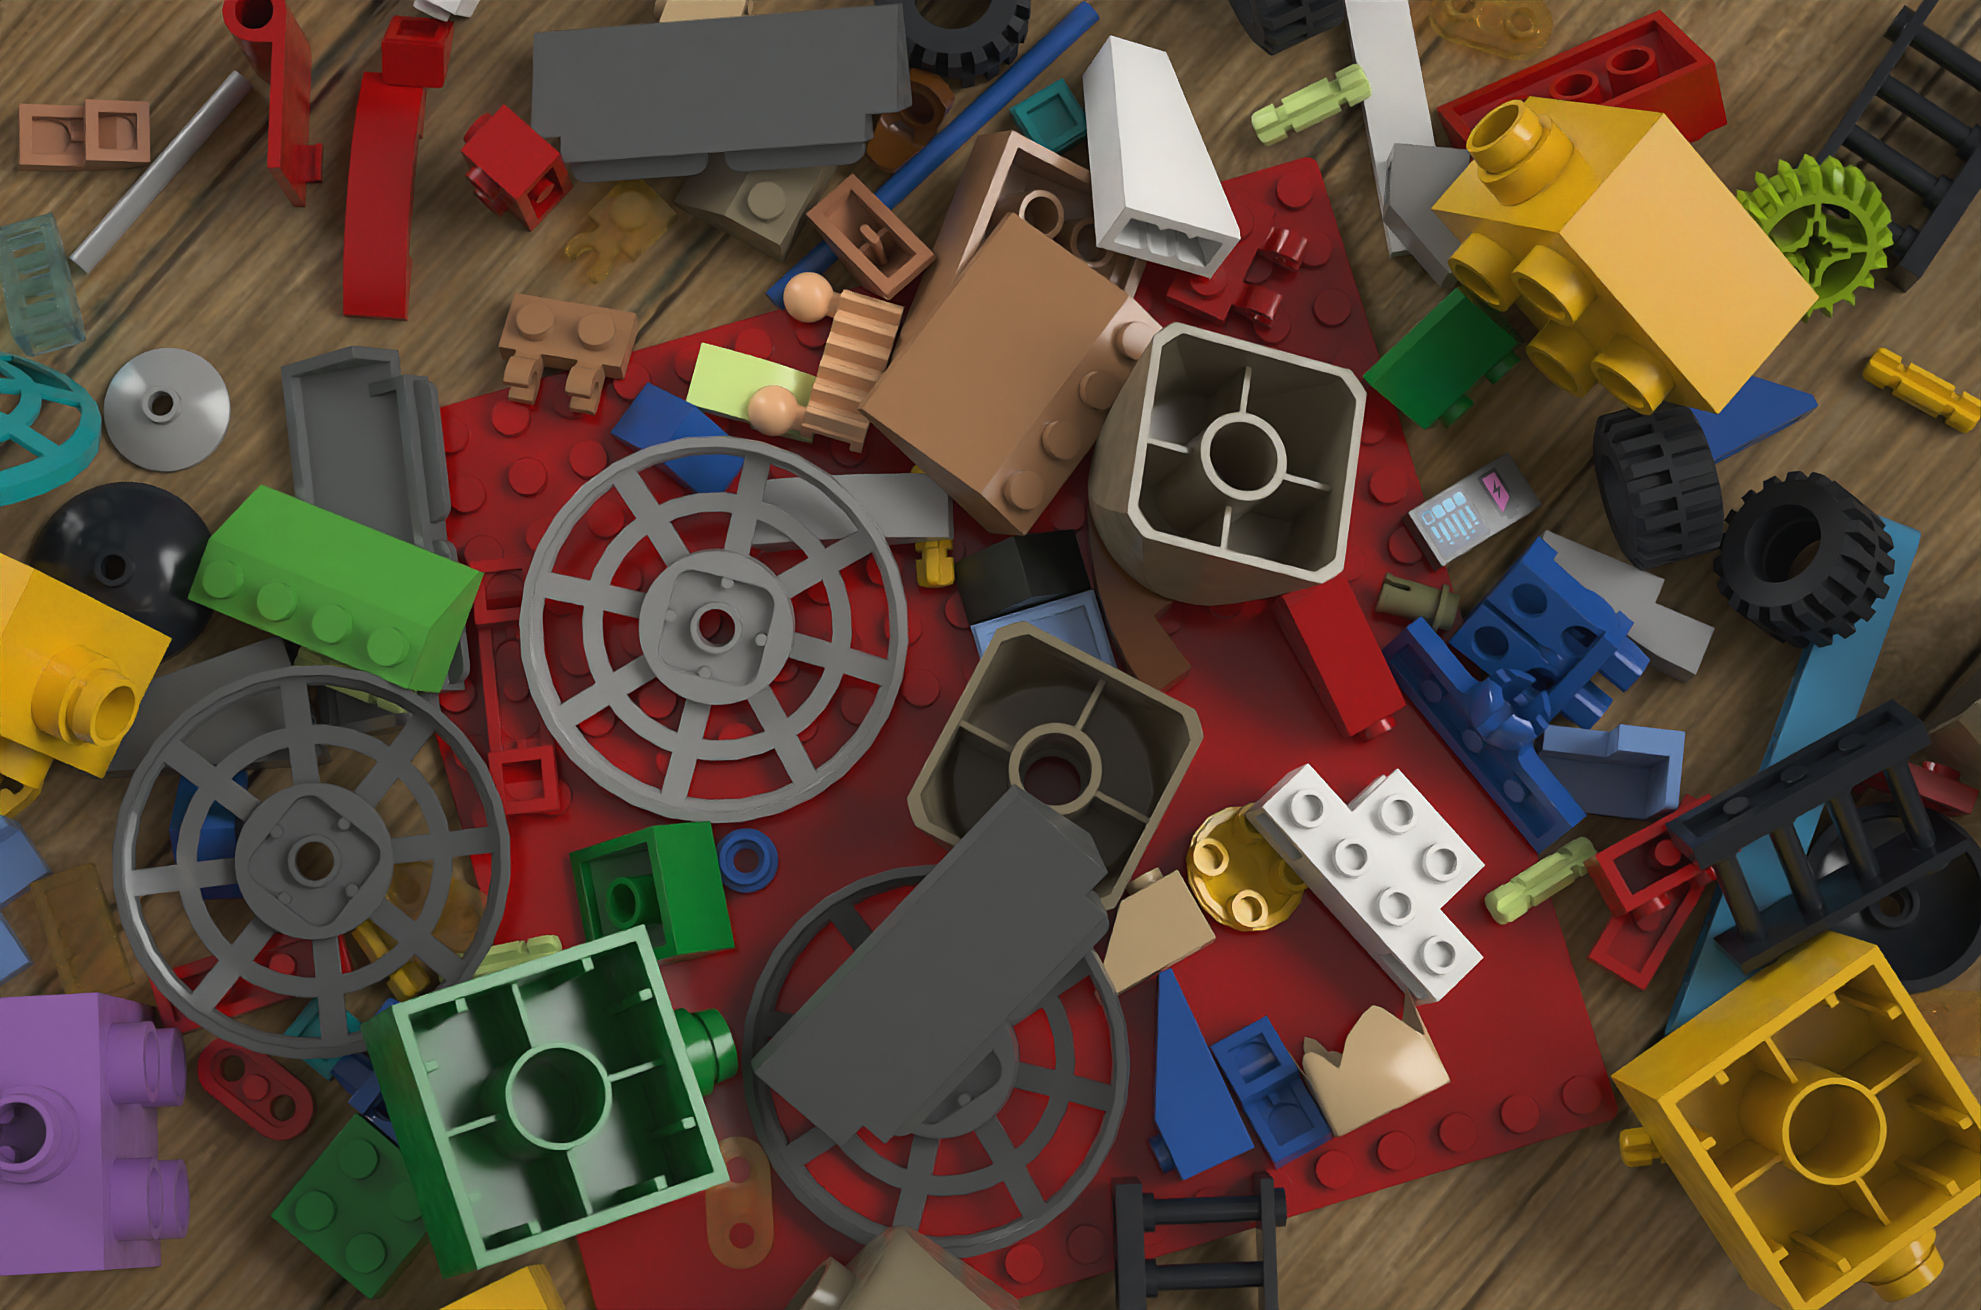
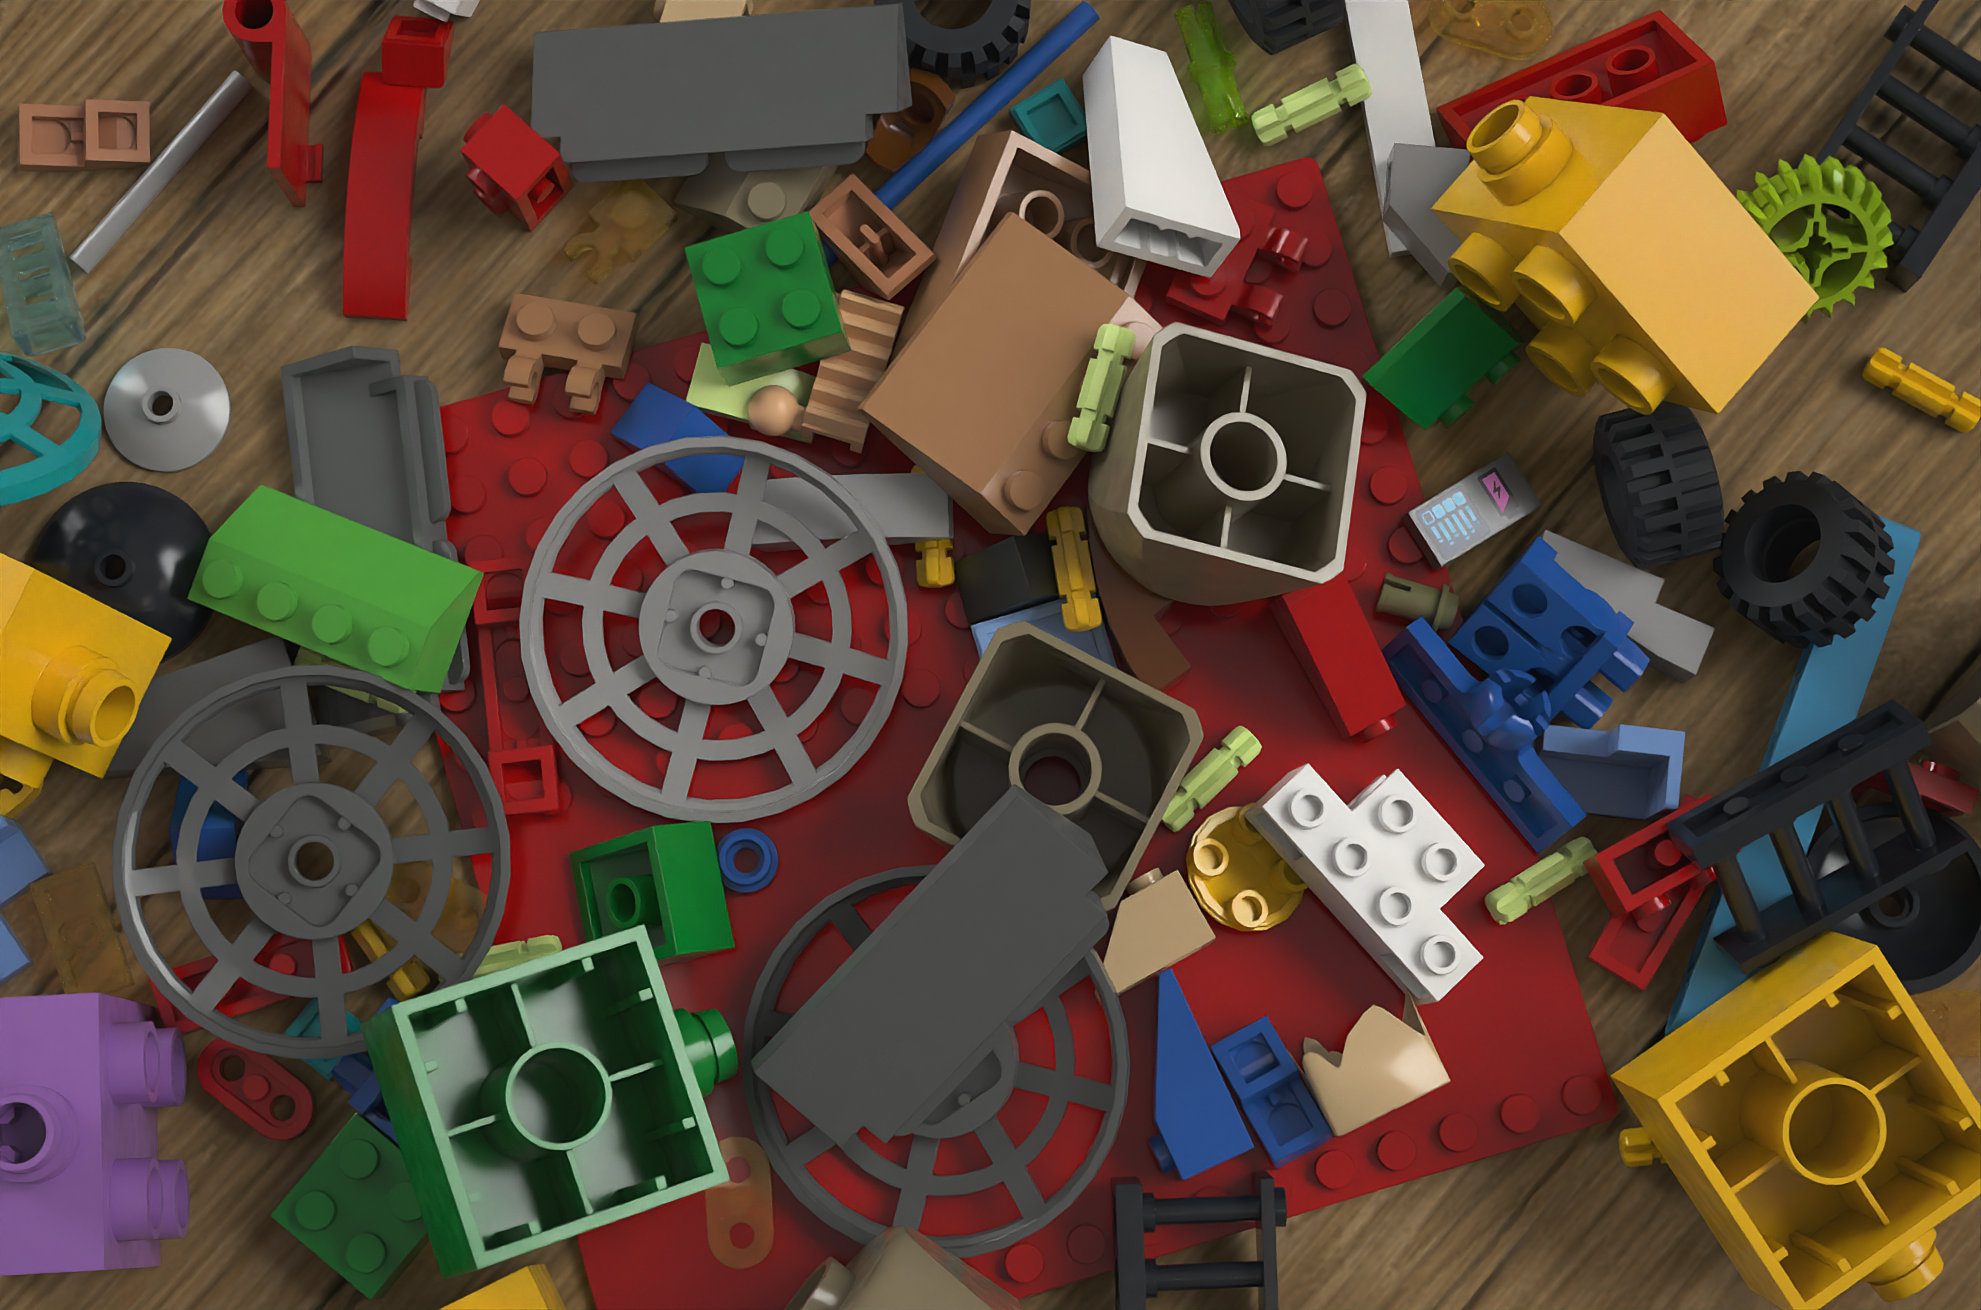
(767, 299): none -> green brick
(1073, 569): none -> yellow axle
(1101, 387): none -> yellowish green axle
(1211, 67): none -> clear neon green pin
(1211, 776): none -> yellowish green axle
(1753, 415): blue slope -> none

